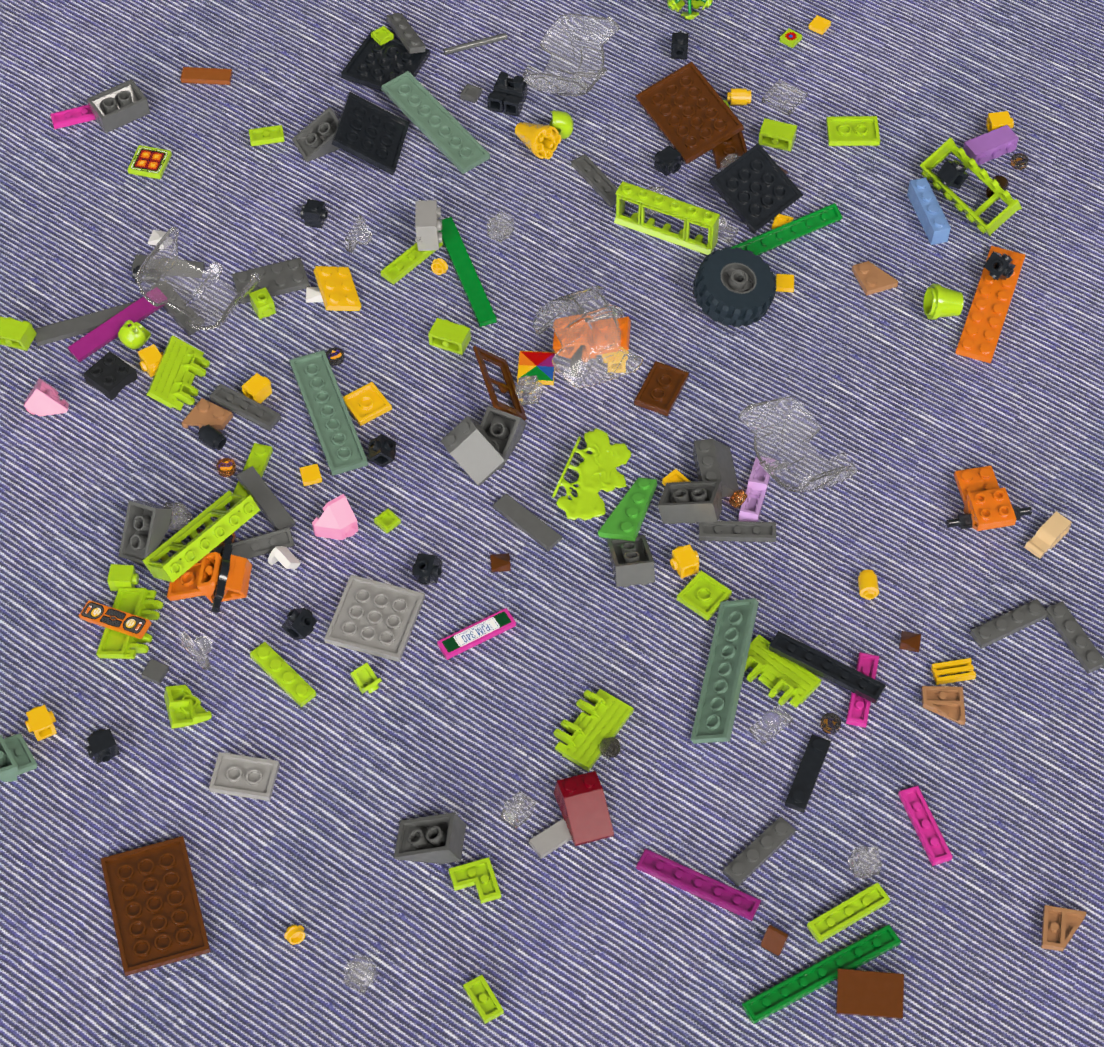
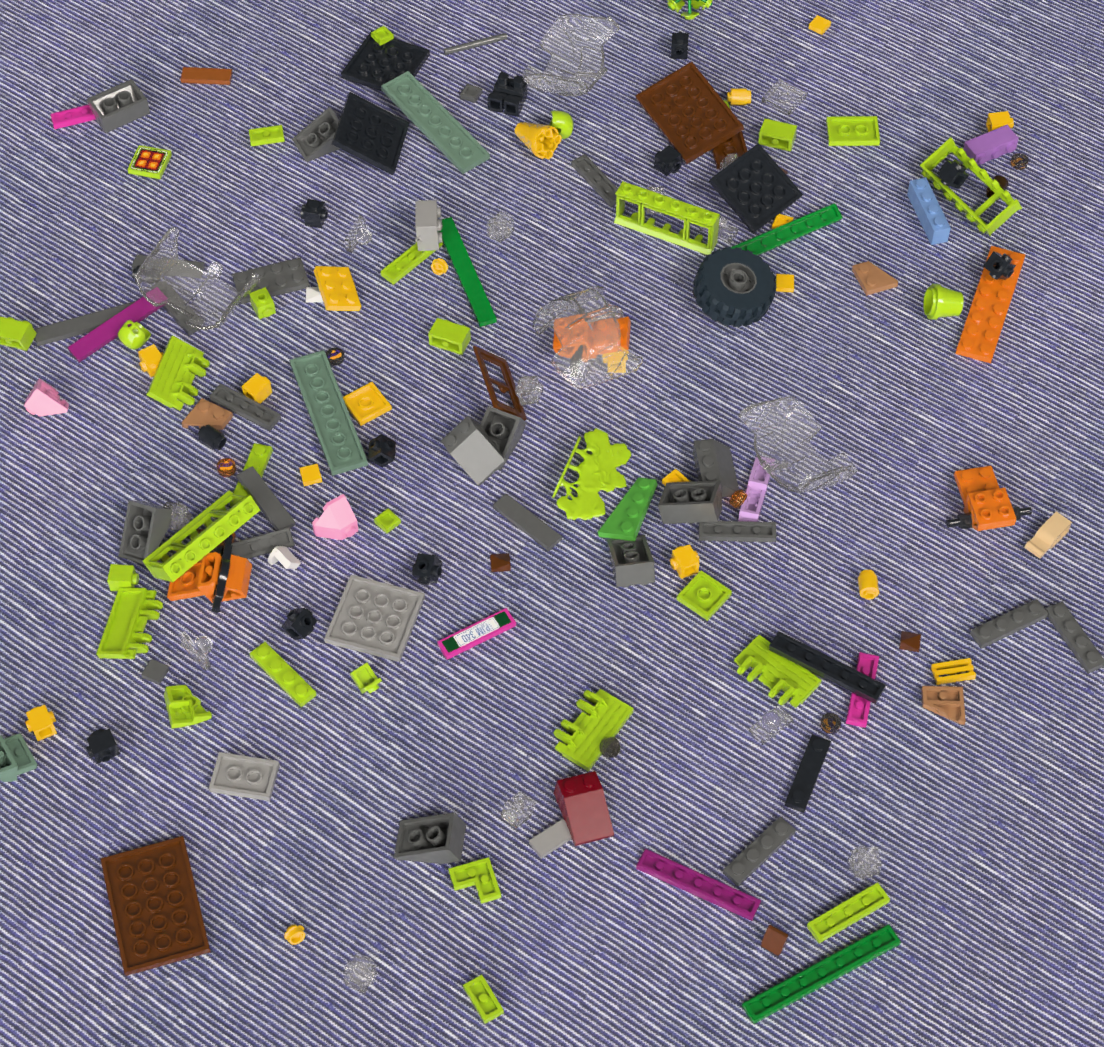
(110, 375): black brick -> none
(115, 619): tile -> none
(155, 237): white slope -> none
(405, 33): dark grey plate -> none
(537, 363): tile -> none
(661, 388): reddish brown tile -> none
(724, 671): sand green plate -> none
(790, 38): lime tile -> none
(870, 994): reddish brown tile -> none
(925, 825): dark pink tile -> none
(1059, 926): medium nougat wing -> none

